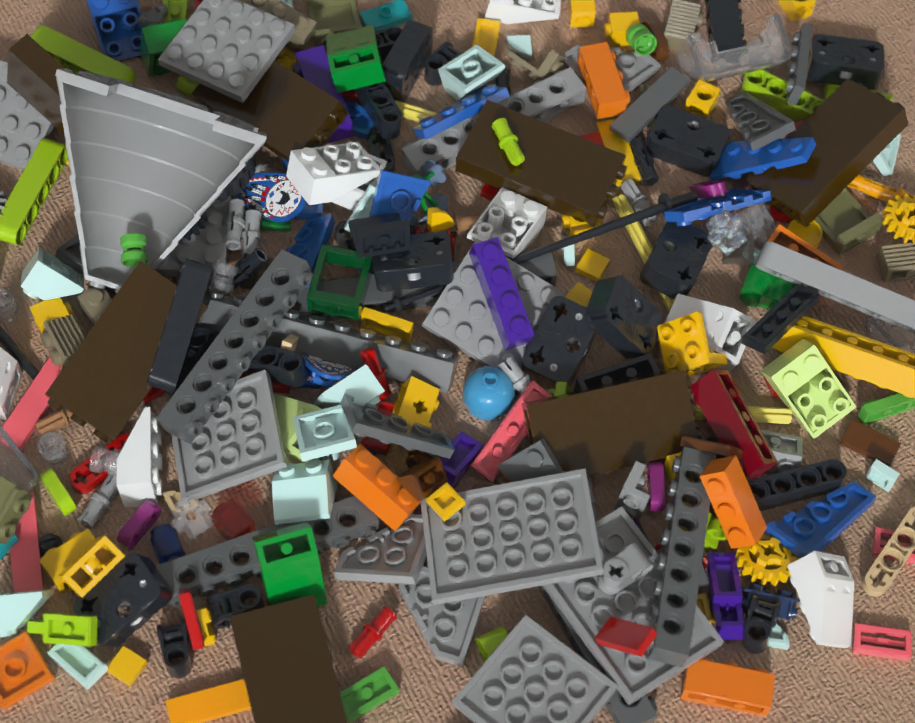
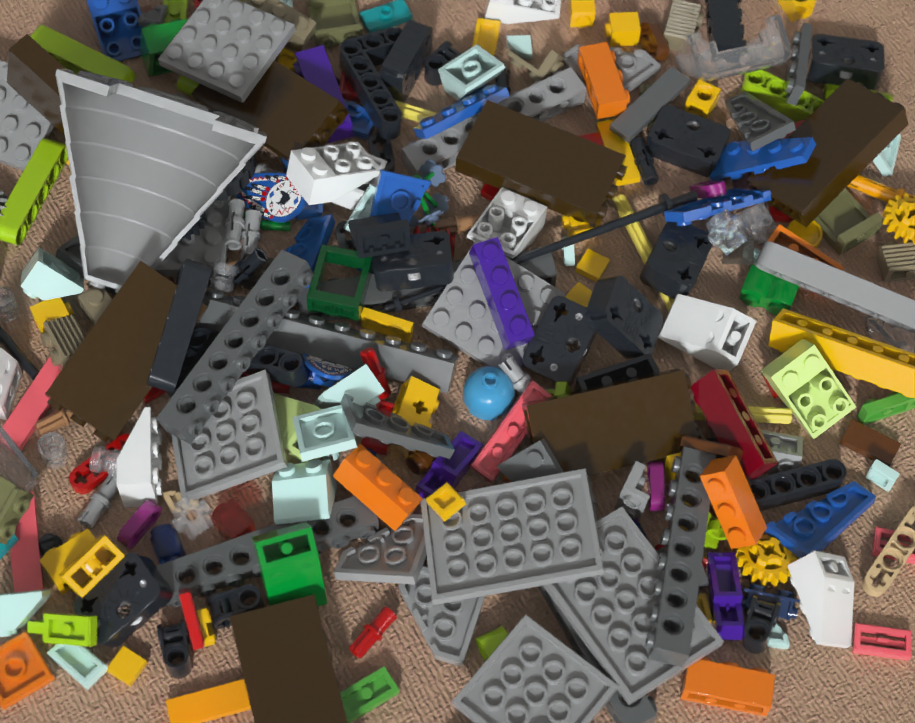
(57, 491): lime beam -> none
(133, 249): bright green wheel -> none
(290, 342): tan tile -> none
(354, 59): green slope -> none
(424, 478): reddish brown slope -> none
(438, 220): yellow tile -> none
(508, 141): lime axle -> none
(624, 569): light grey piece -> none
(626, 636): red tile -> none
(637, 199): light grey axle -> none
(641, 39): bright green wheel -> none
(686, 346): yellow bracket -> none
(780, 319): black tile -> none

